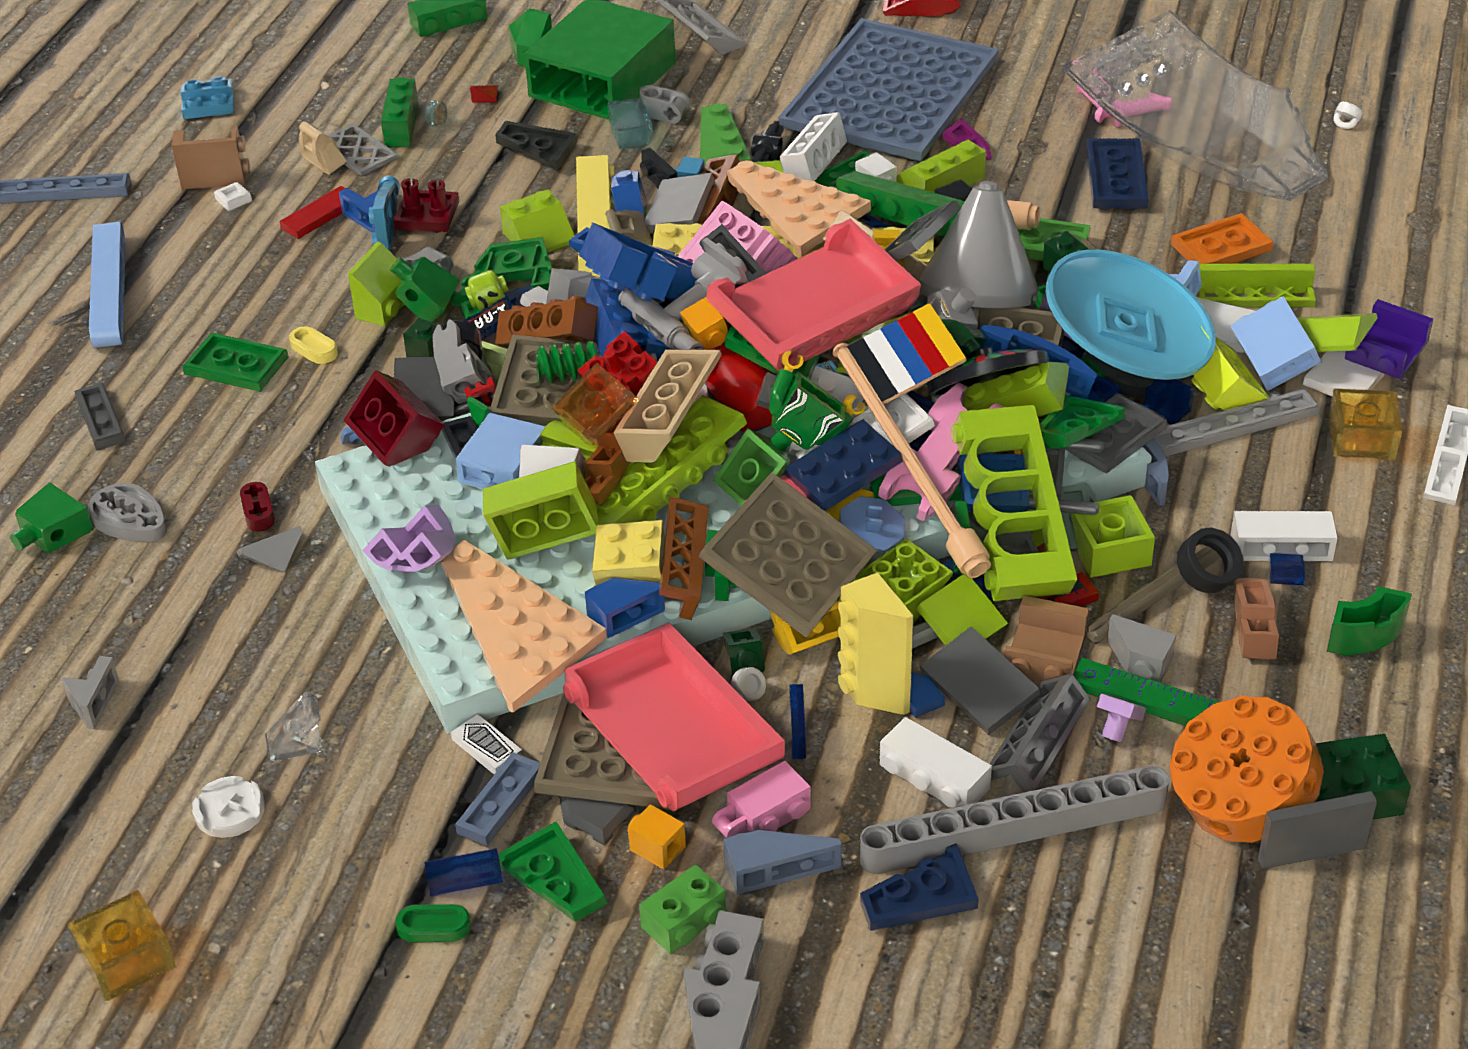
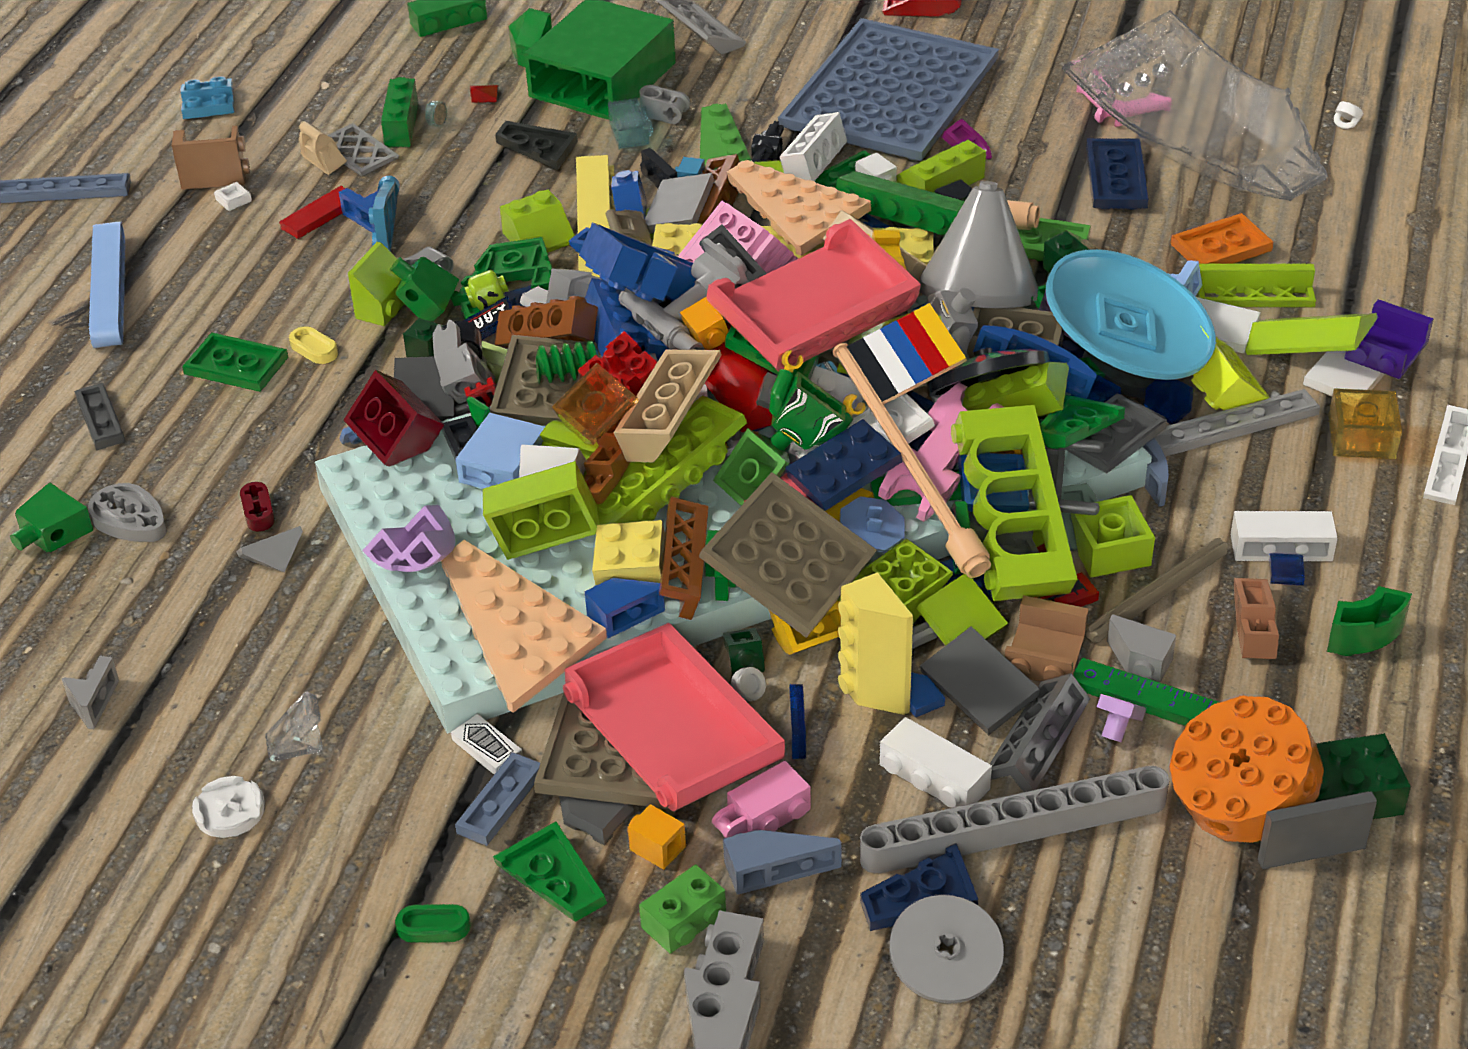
(122, 945): clear yellow brick -> none
(426, 209): dark red plate -> none
(463, 872): clear blue tile -> none
(921, 231): dark grey tile -> none
(937, 974): none -> light grey piece
(967, 339): dark green plate -> none
(1225, 547): black tyre -> none
(1275, 343): light blue panel -> none

